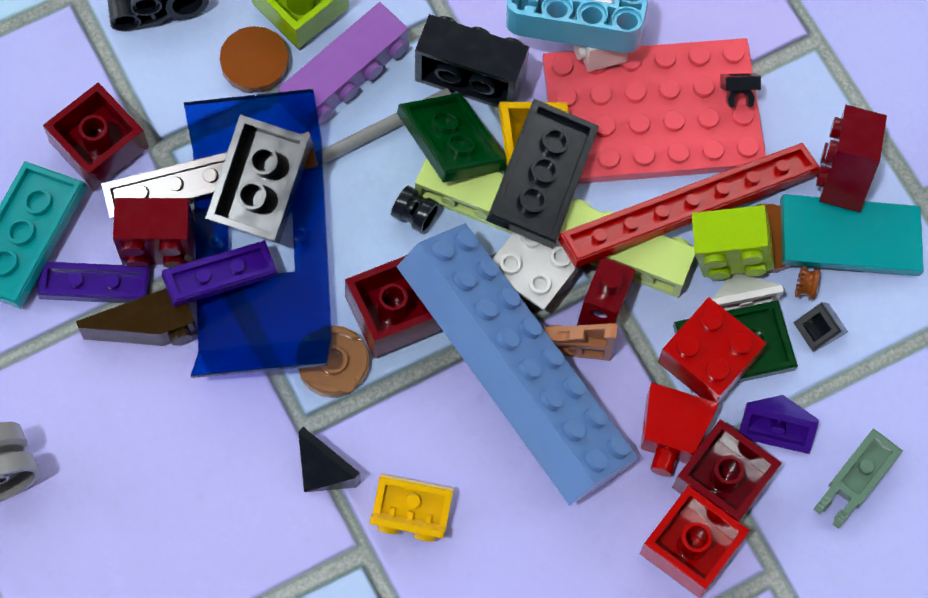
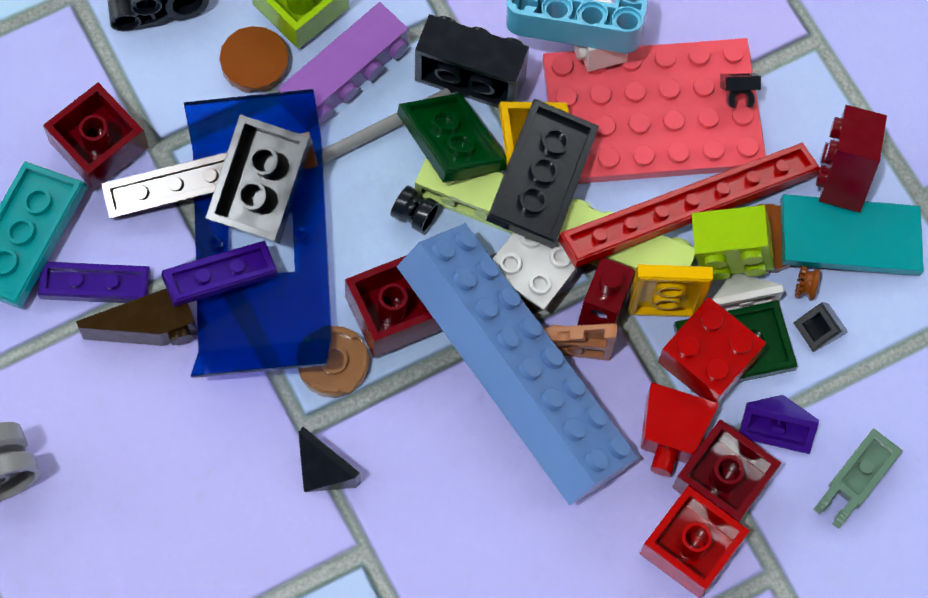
(154, 231): dark red brick -> none
(411, 507): yellow bracket -> none
(668, 290): none -> yellow tile

